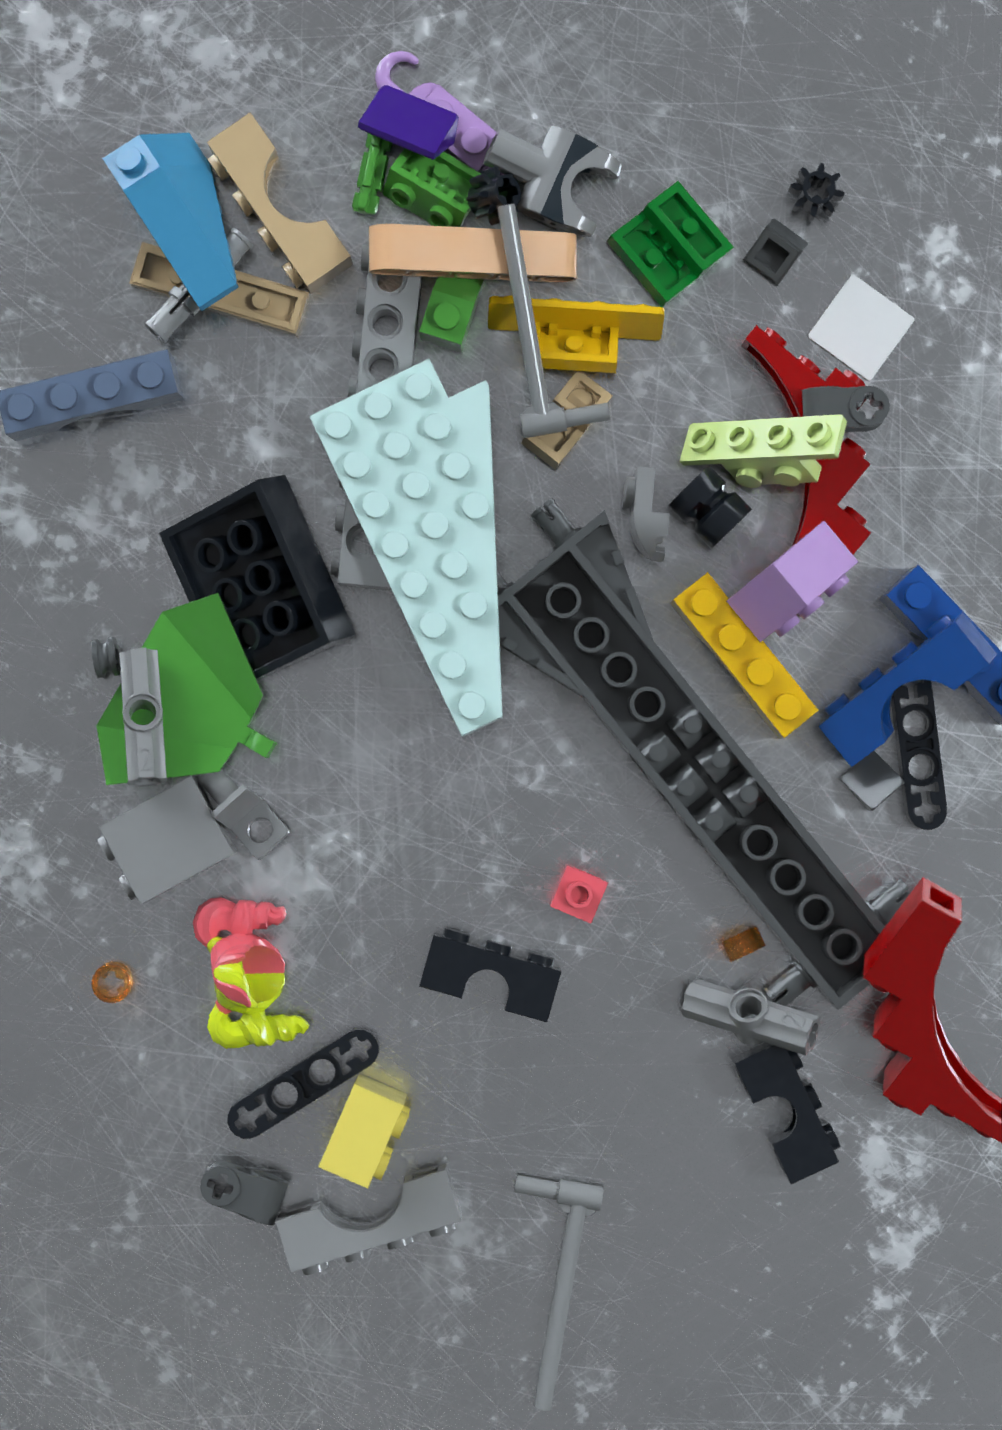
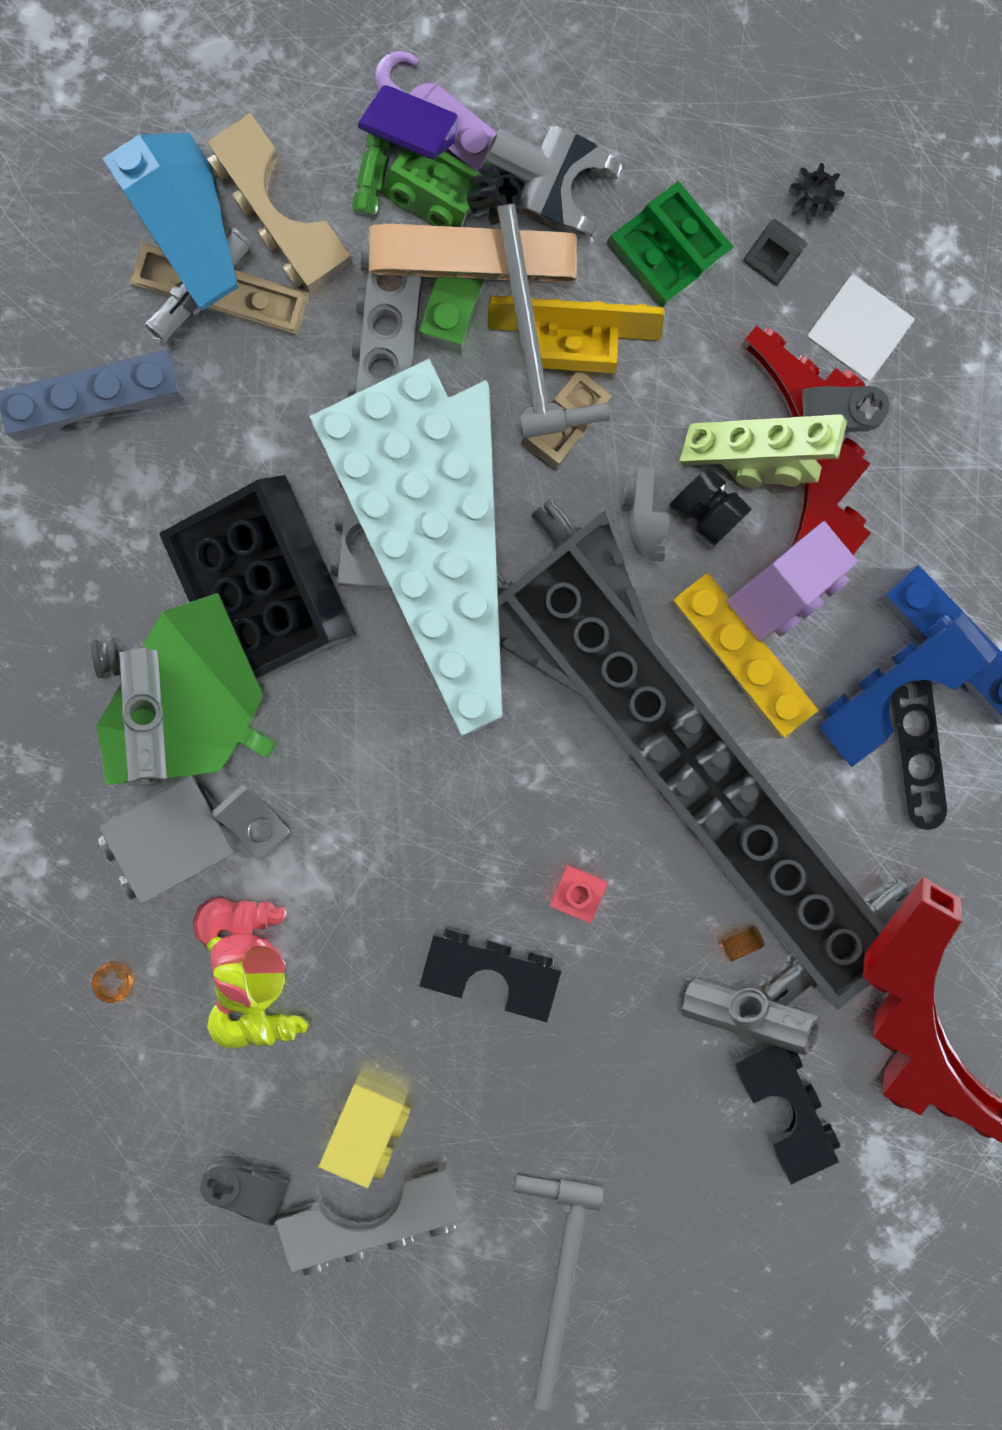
(306, 1086): black beam -> none
(872, 781): dark grey slope -> none

